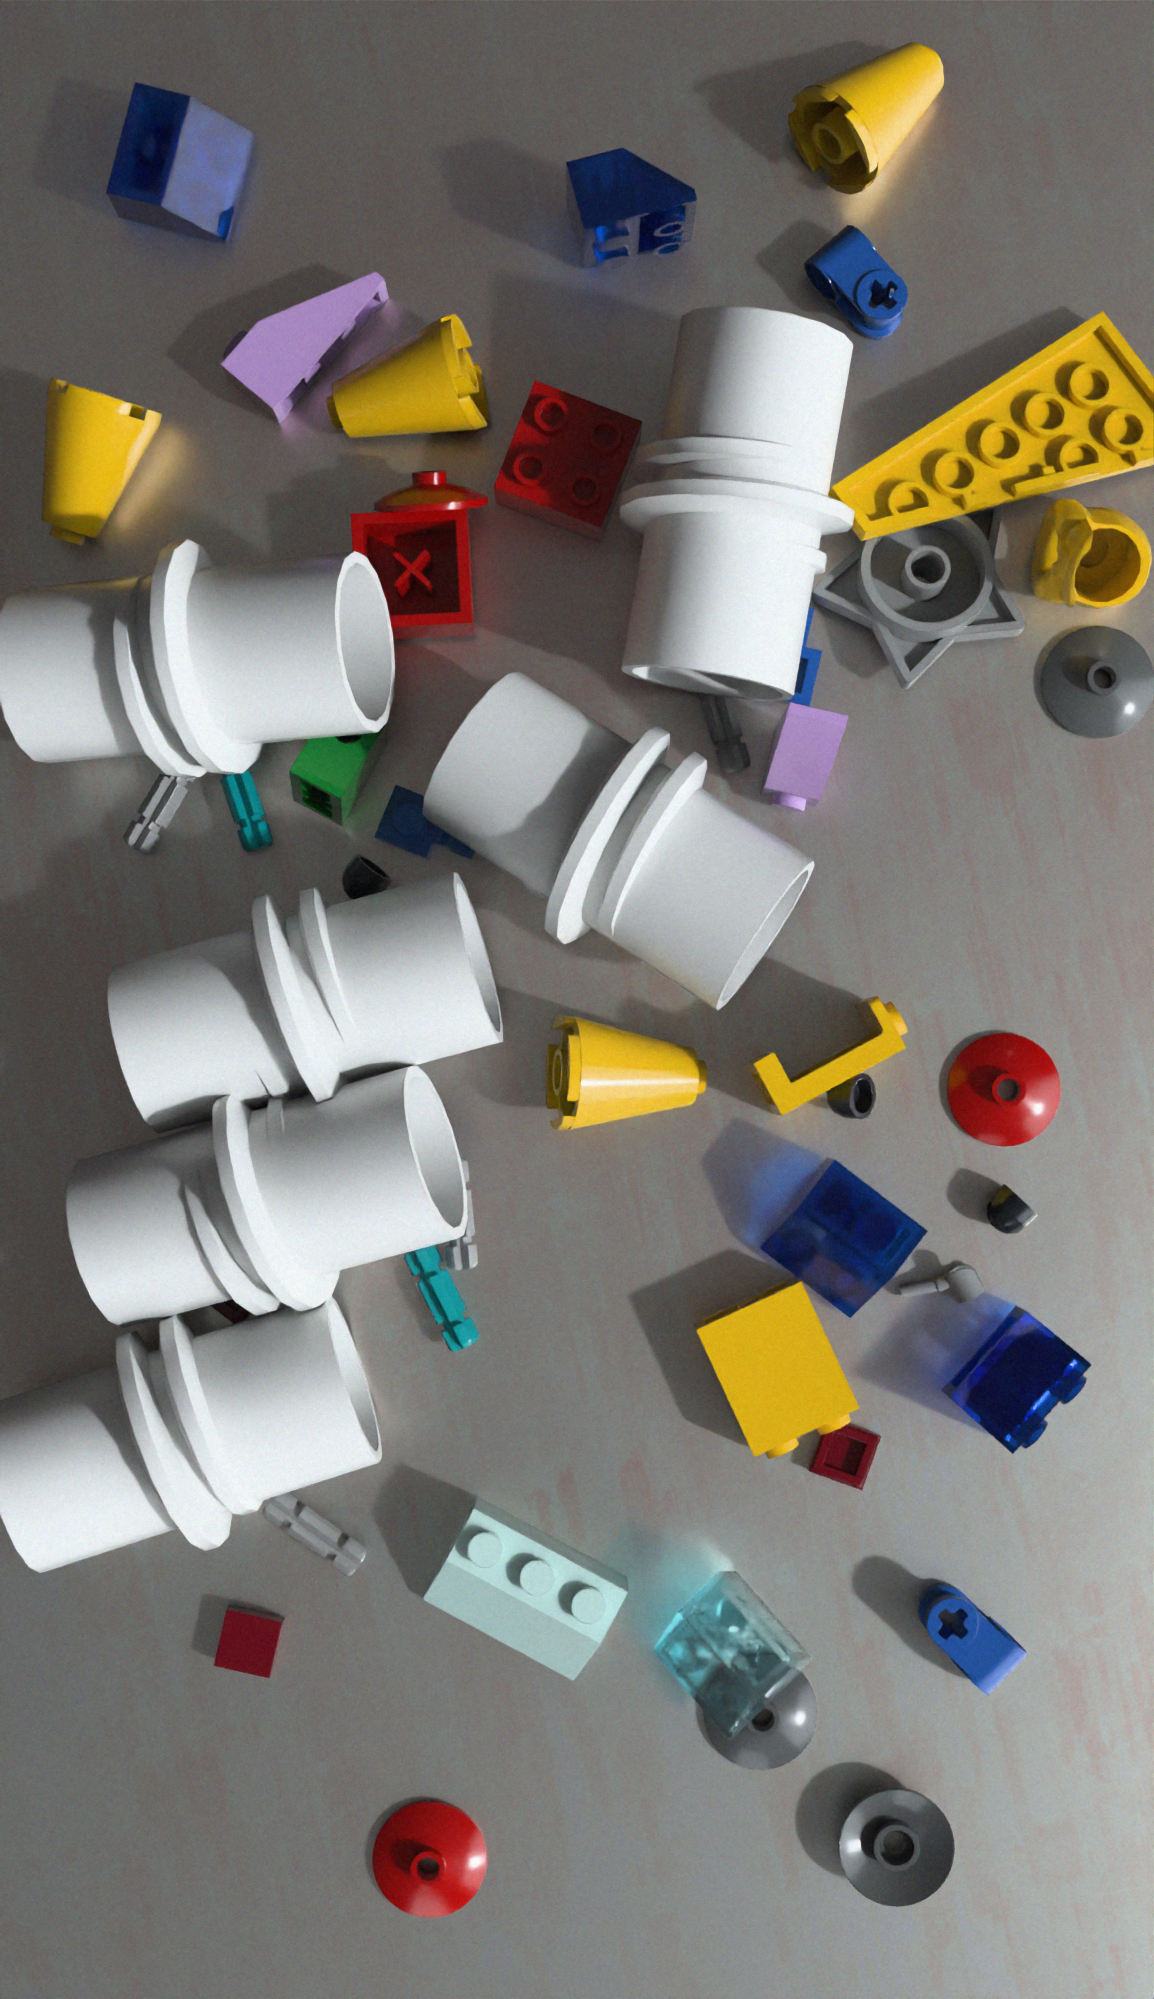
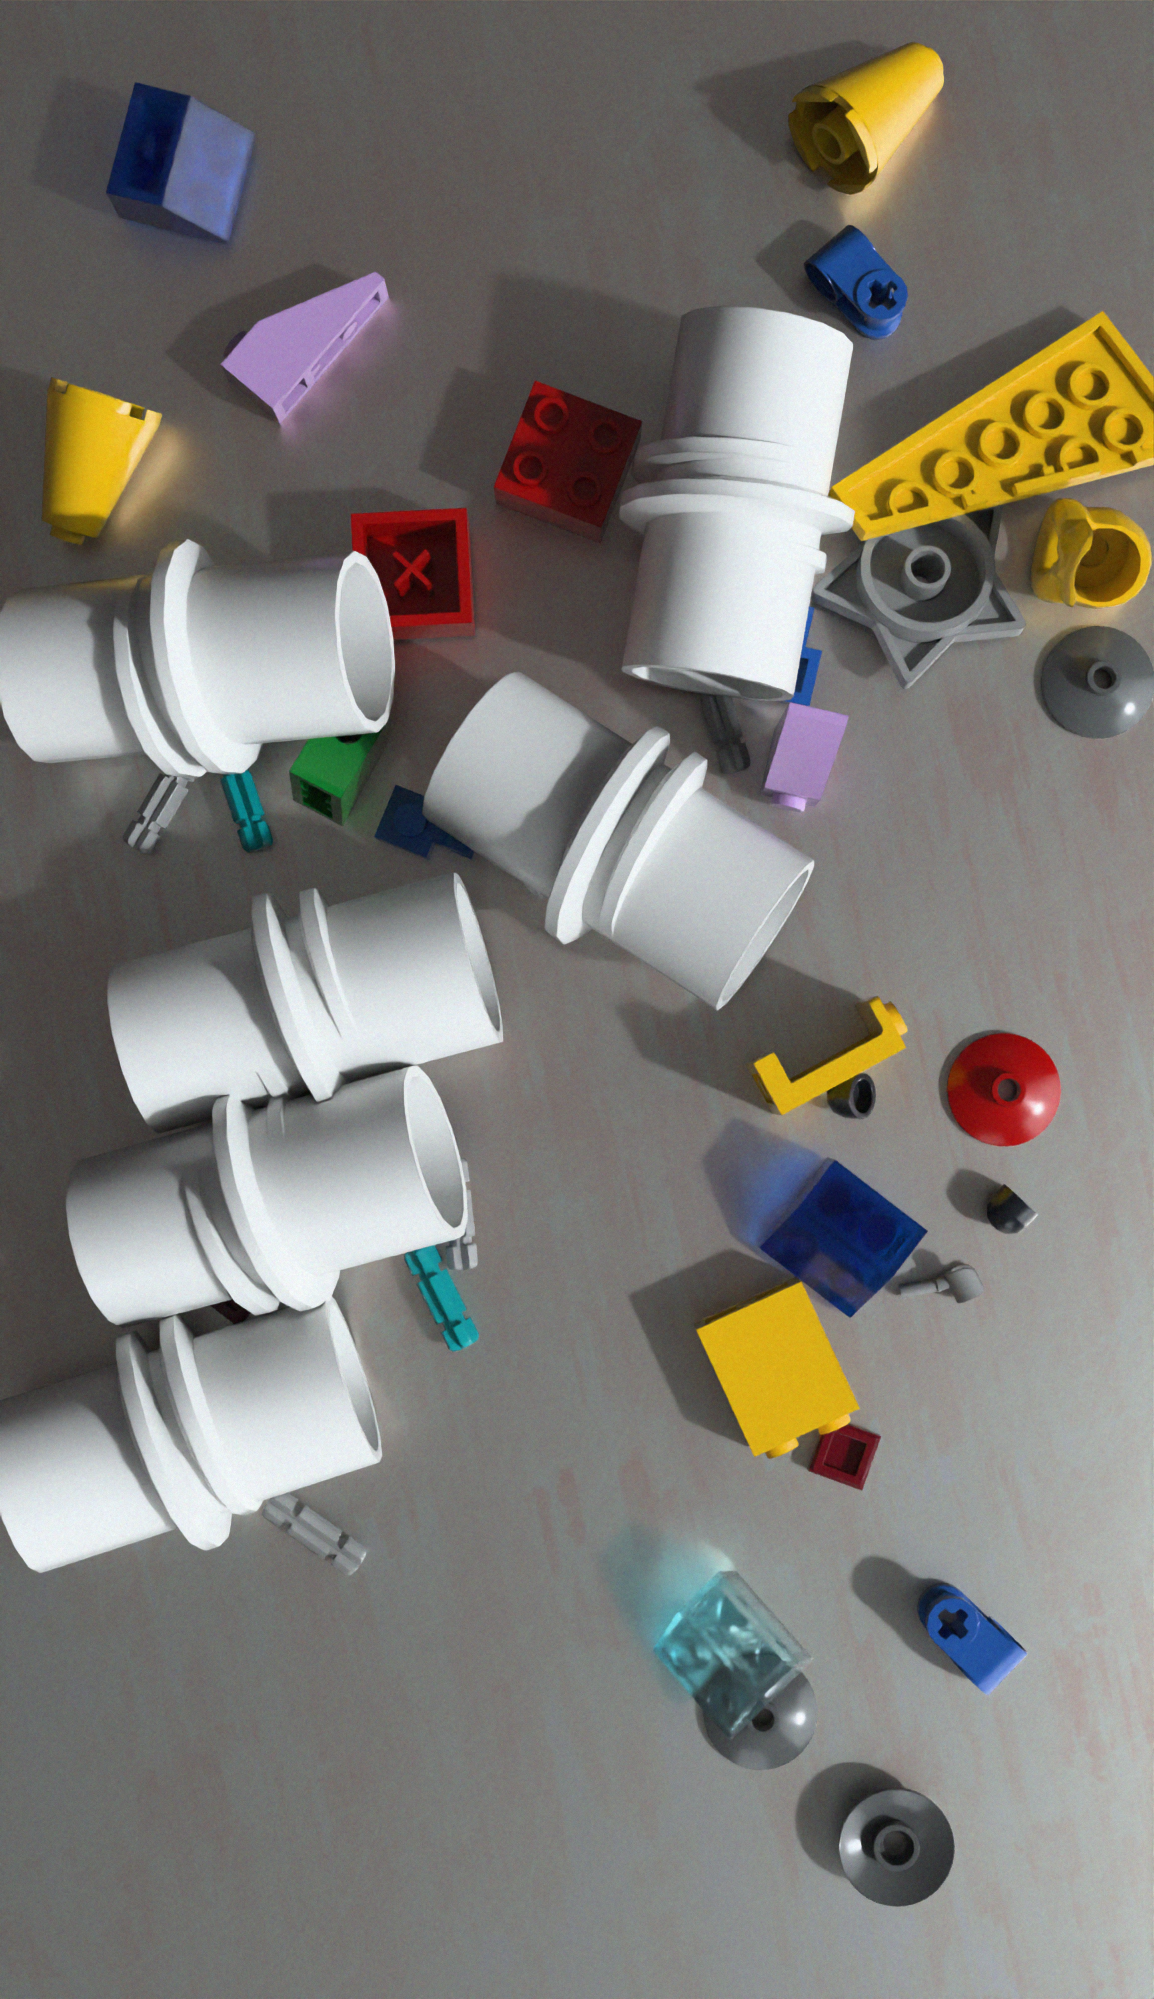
(249, 1641): dark red tile -> none
(364, 878): black hinge -> none
(414, 387): yellow cone -> none
(430, 493): red dish -> none
(435, 1832): red dish -> none
(527, 1589): light aqua slope -> none
(616, 1074): yellow cone -> none
(626, 209): clear blue slope -> none
(1017, 1380): clear blue slope -> none

